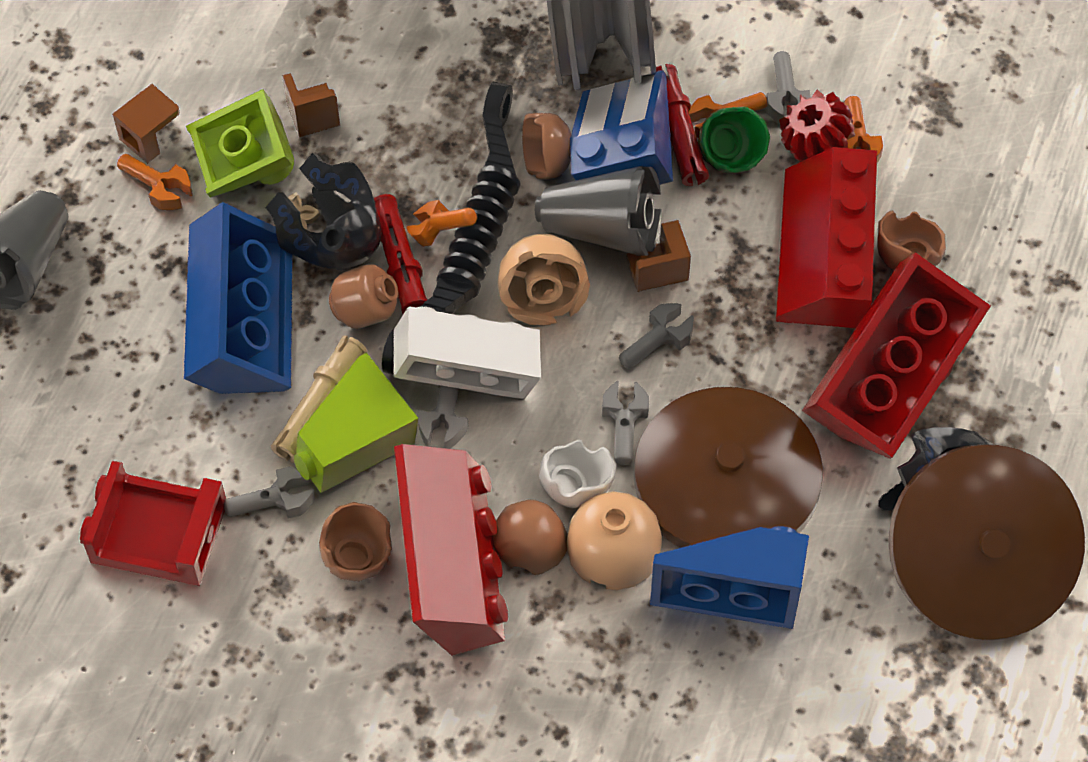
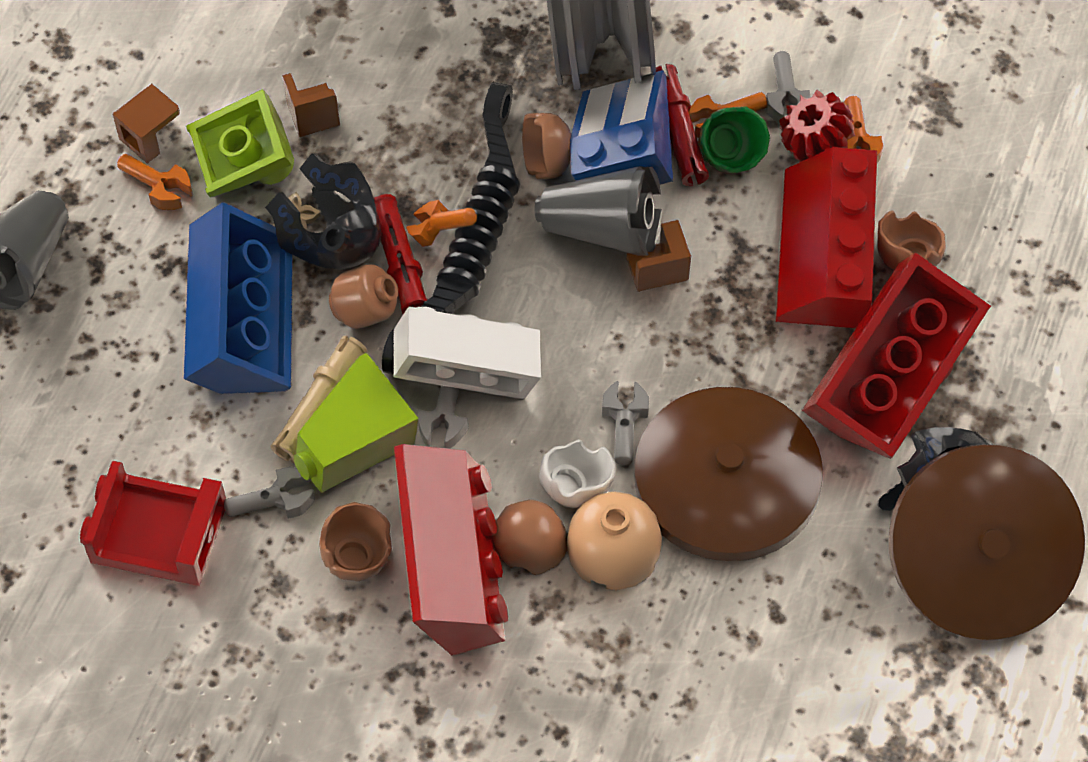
(542, 279): light nougat cylinder -> none
(659, 318): dark grey bar -> none
(735, 576): blue slope -> none

